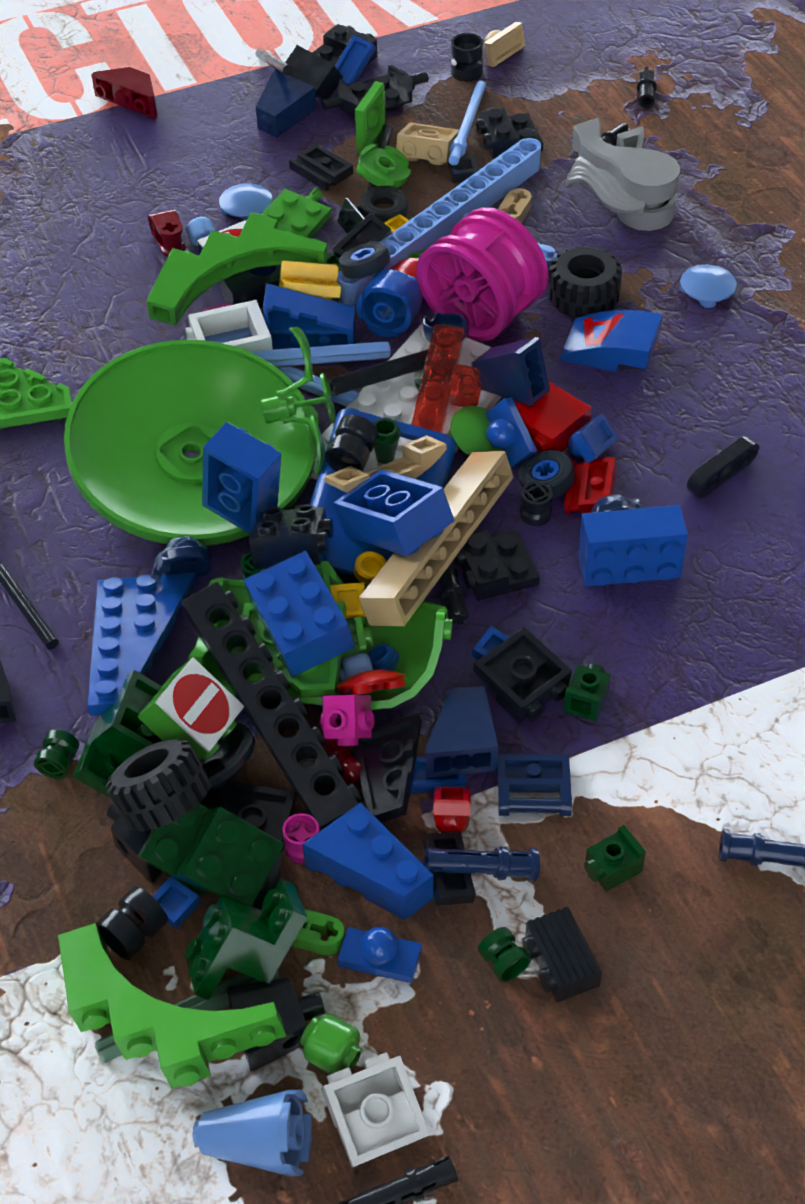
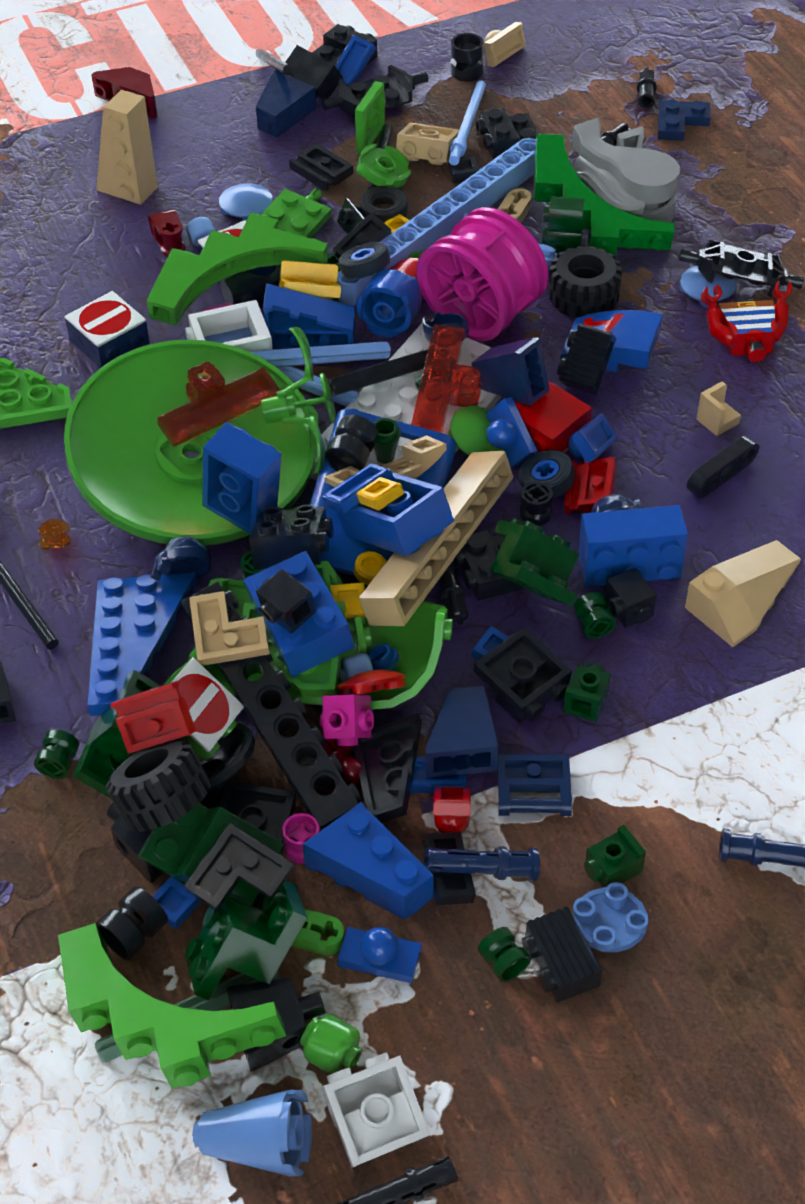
(53, 534): none -> clear orange plate
(107, 328): none -> piece
(126, 150): none -> tan wedge
(153, 717): none -> red plate
(214, 402): none -> clear red plate
(223, 640): none -> tan plate
(234, 859): none -> black plate
(285, 601): none -> black brick
(344, 496): none -> blue tile
(380, 493): none -> yellow tile
(535, 560): none -> dark green bracket
(564, 223): none -> dark green brick
(586, 358): none -> black brick
(595, 617): none -> dark green wheel
(606, 224): none -> green arch
(611, 918): none -> medium blue dish
(630, 597): none -> black brick
(676, 114): none -> dark blue plate
(716, 413): none -> tan panel
(740, 590): none -> tan wedge
(741, 264): none -> black plate
(748, 326): none -> red torso

